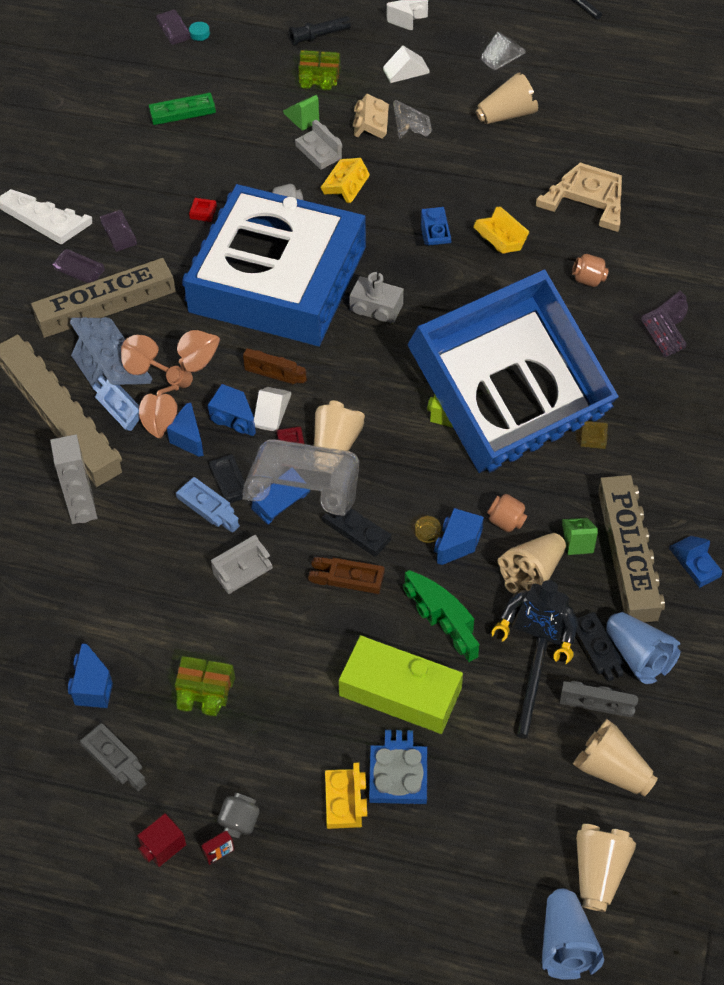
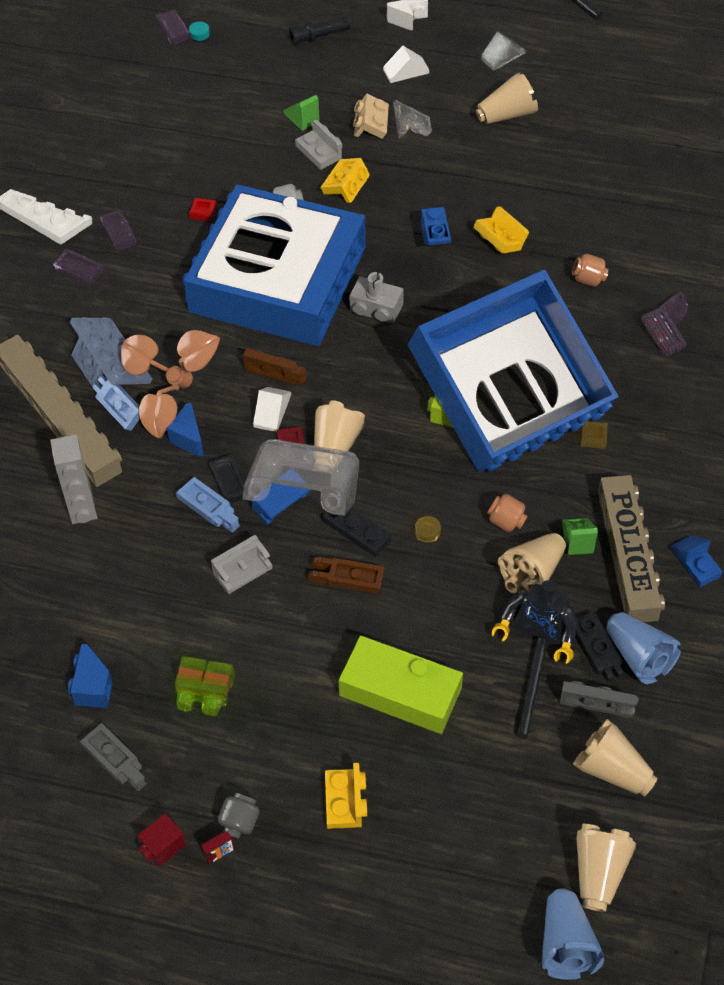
(104, 296): dark tan brick -> none
(182, 108): green plate -> none
(231, 409): blue slope -> none
(316, 72): clear neon green hips -> none
(398, 771): piece -> none
(443, 608): green slope -> none
(460, 536): blue slope -> none
(590, 187): tan wing -> none

